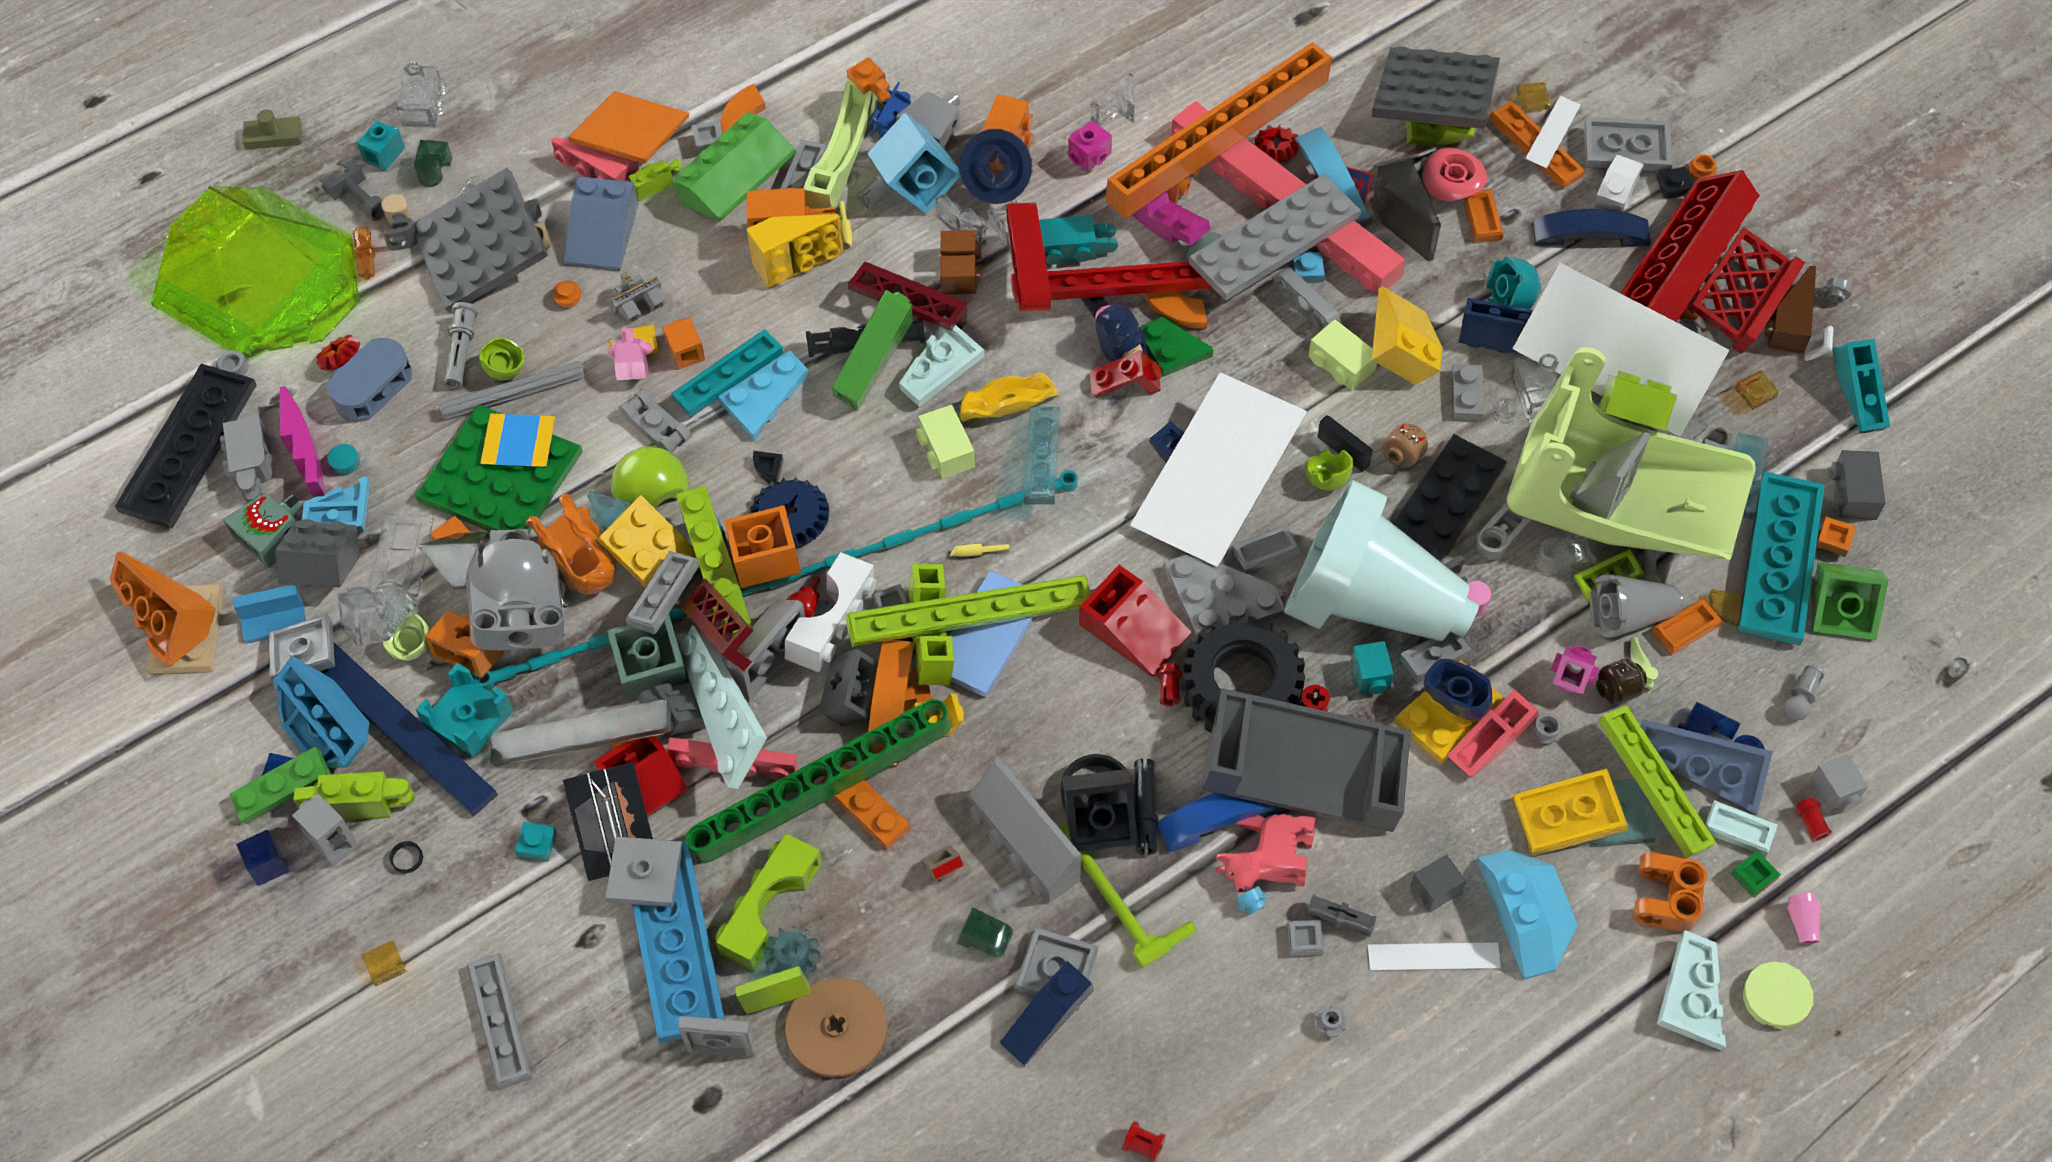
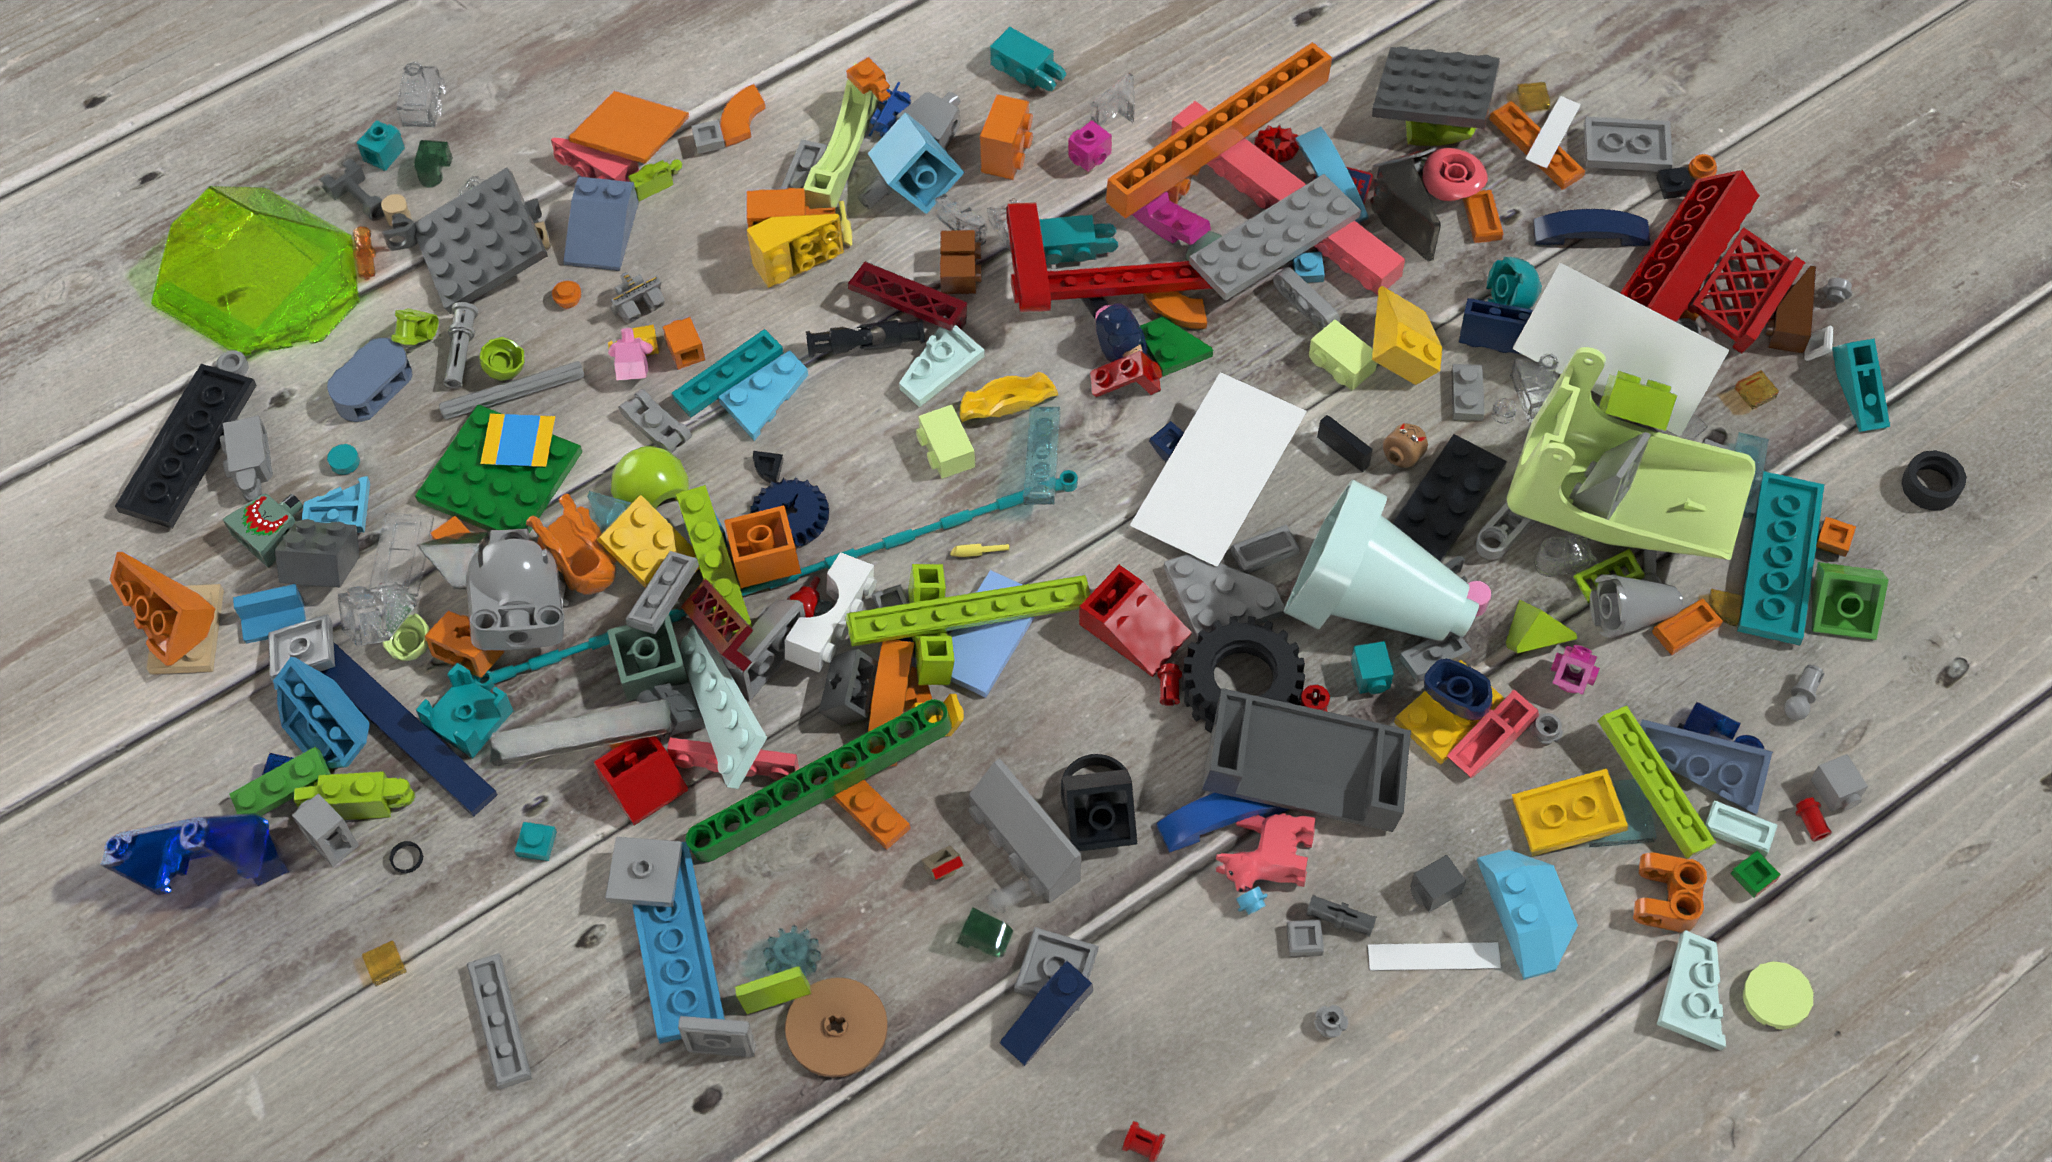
(162, 851): none -> clear blue windscreen
(271, 131): olive tile -> none
(299, 440): dark pink slope -> none
(338, 353): red gear -> none
(414, 326): none -> lime piece
(603, 808): black sticker -> none
(732, 166): bright green slope -> none
(789, 867): lime arch -> none
(873, 349): bright green slope -> none
(980, 178): dark blue gear -> none
(1025, 60): none -> teal hinge
(1145, 807): black pin -> none
(1147, 947): lime bar -> none
(1329, 470): lime hair -> none
(1535, 629): none -> lime slope
(1618, 184): white slope -> none
(1621, 681): dark brown head -> none
(1639, 657): yellowish green bar -> none
(1805, 915): bright pink cone -> none
(1858, 484): dark grey brick -> none
(1938, 462): none -> black tyre

